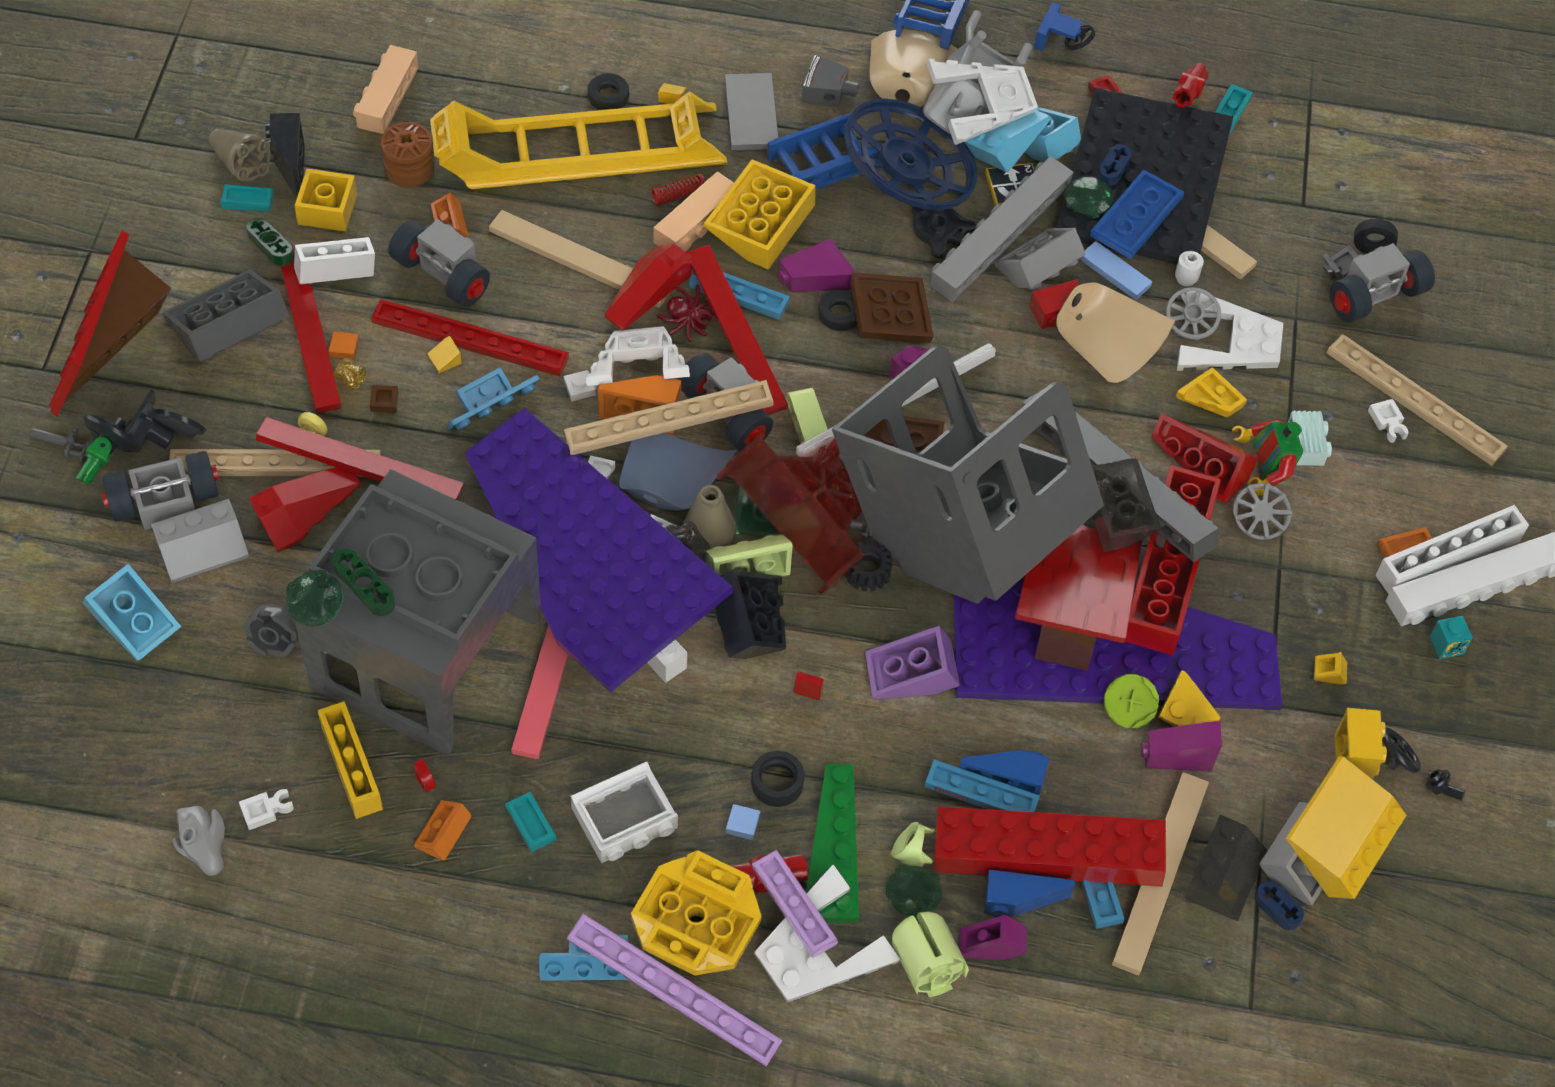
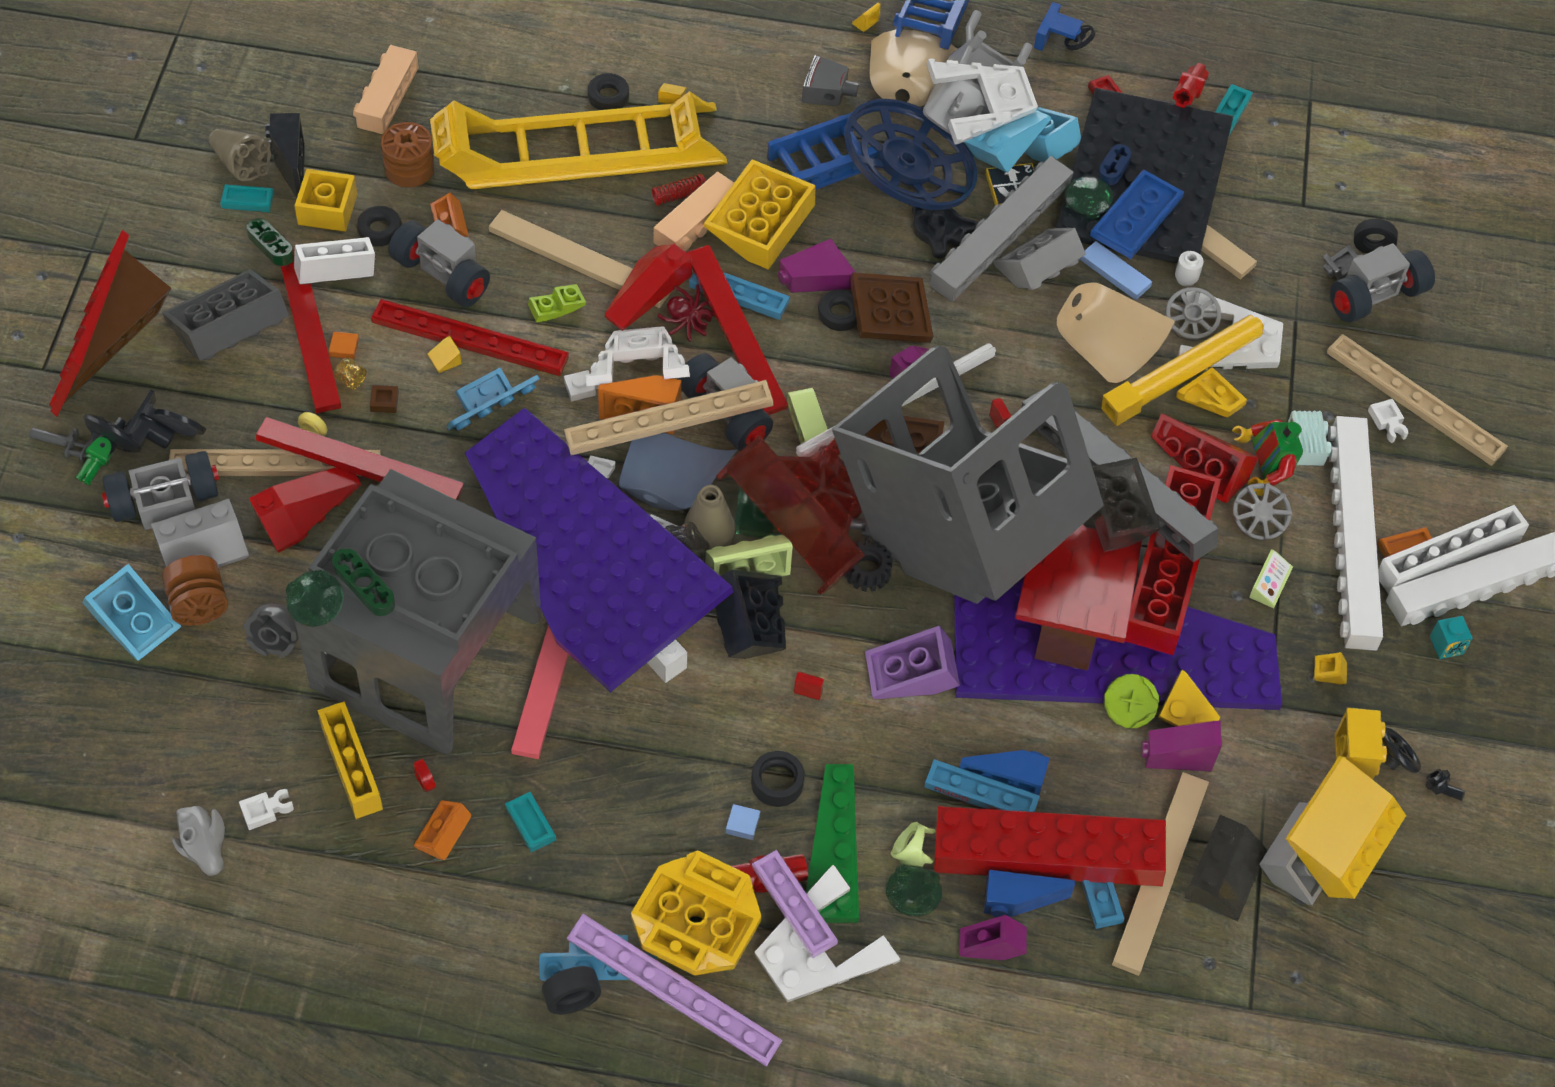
(194, 590): none -> dark orange wheel
(378, 213): none -> black tyre
(562, 302): none -> lime slope
(571, 990): none -> black tyre
(624, 812): white window -> none
(751, 110): light grey tile -> none
(868, 18): none -> yellow slope
(928, 953): yellowish green cylinder -> none
(999, 412): none -> red tile
(1049, 301): red slope -> none
(1129, 398): none -> yellow brick
(1271, 579): none -> slope
(1279, 905): dark blue beam -> none
(1355, 534): none -> white brick

